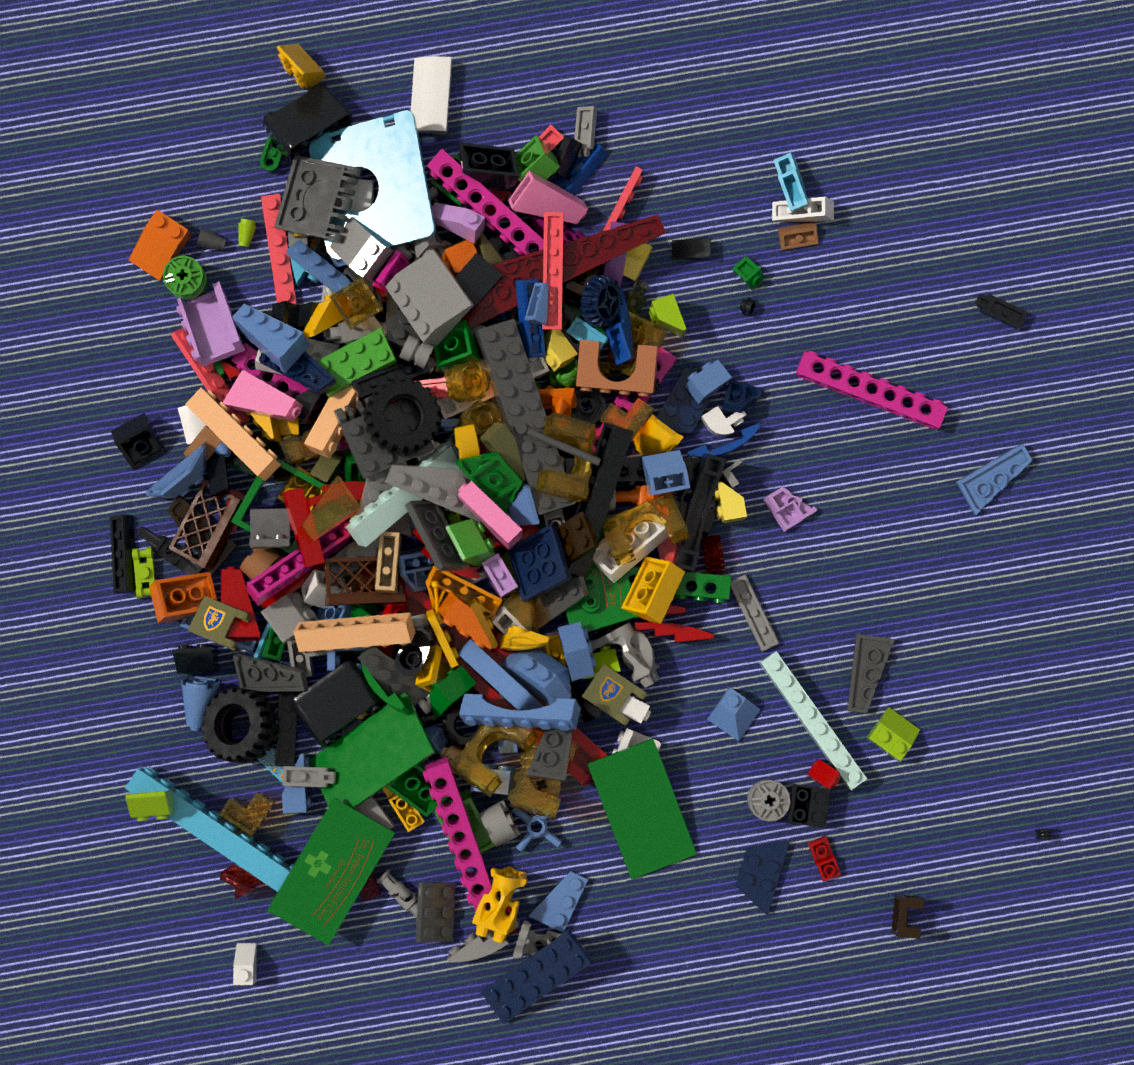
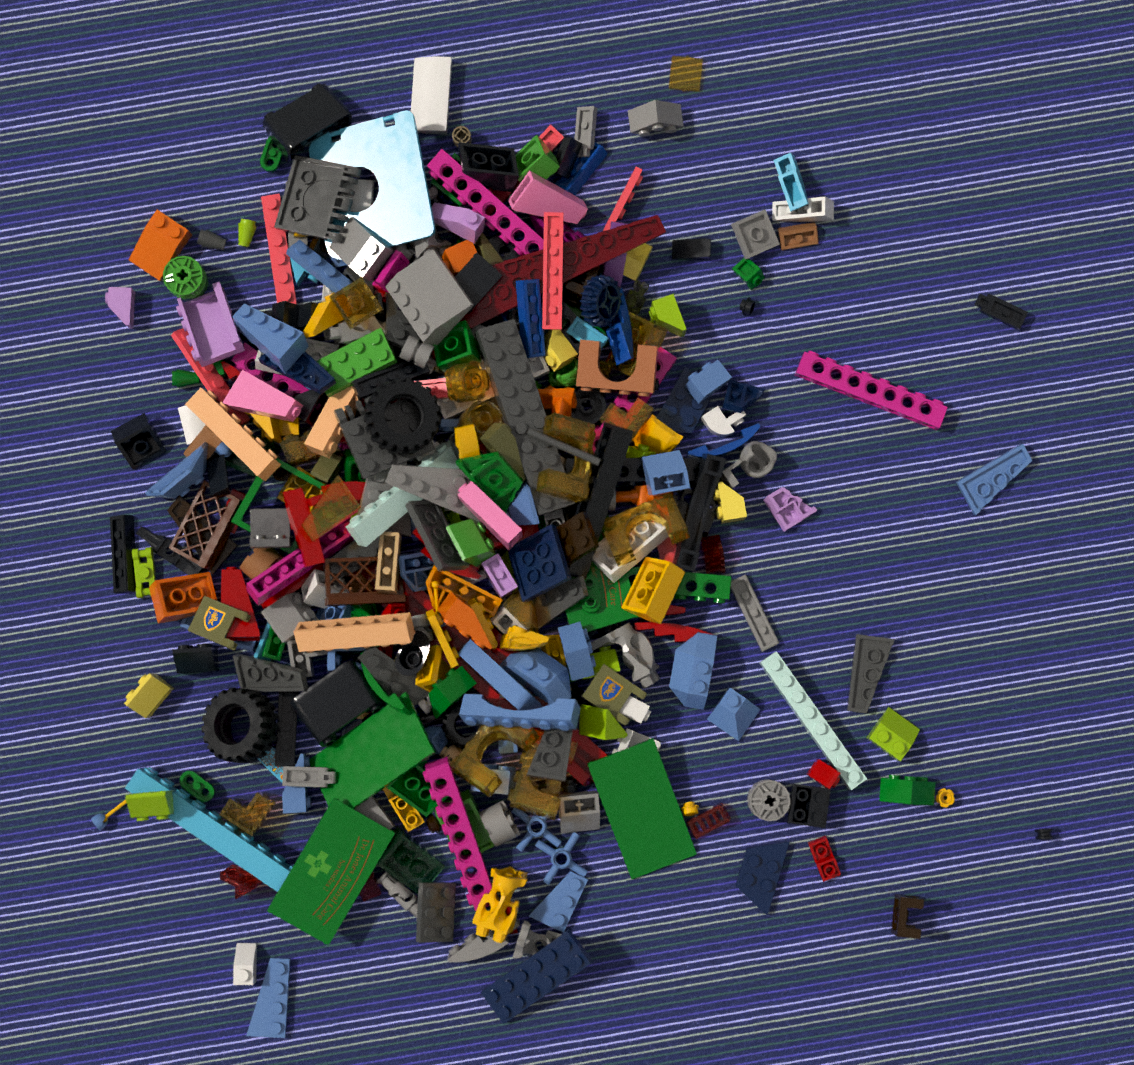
(101, 820): none -> medium blue hinge
(122, 303): none -> lavender slope
(148, 695): none -> light yellow slope
(184, 378): none -> green cone
(196, 697): medium blue cone -> none
(197, 786): none -> green plate
(272, 1003): none -> medium blue wing
(301, 65): yellow slope -> none
(409, 861): none -> clear green slope
(433, 824): none -> dark brown plate
(459, 131): none -> dark tan wheel
(538, 305): medium blue slope -> none
(553, 853): none -> medium blue bar
(570, 785): none -> black plate
(579, 811): none -> light grey slope
(599, 724): none -> lime slope
(639, 451): none -> lime slope
(655, 117): none -> light grey brick
(685, 73): none -> clear yellow piece
(689, 809): none -> yellow plate
(693, 670): none -> medium blue wedge
(720, 807): none -> clear red slope
(755, 234): none -> light grey hinge
(757, 459): none -> light grey piece
(908, 790): none -> green brick
(940, 797): none -> yellow plate

